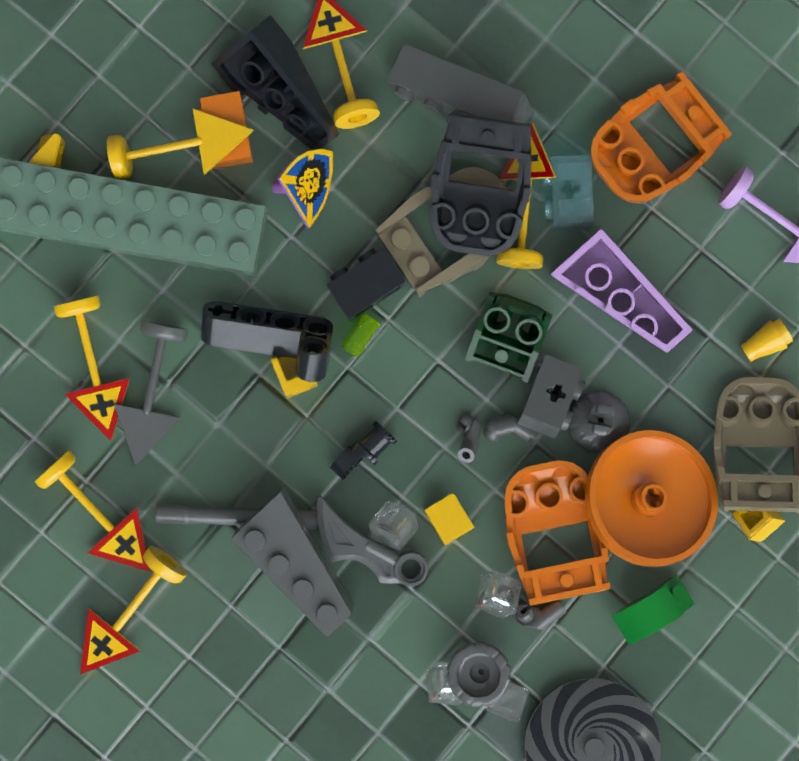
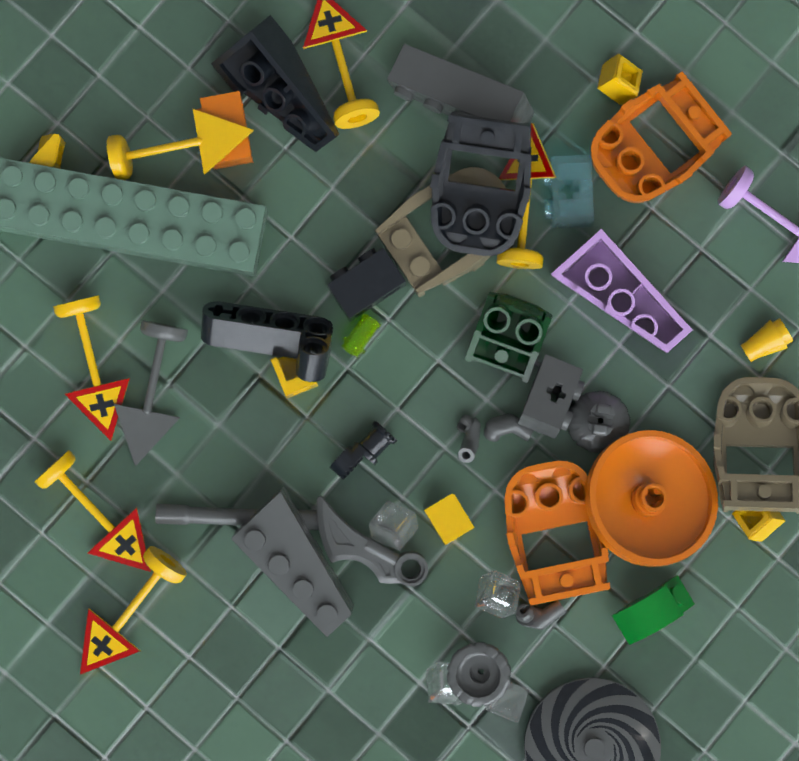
(307, 182): shield -> none
(620, 79): none -> yellow slope

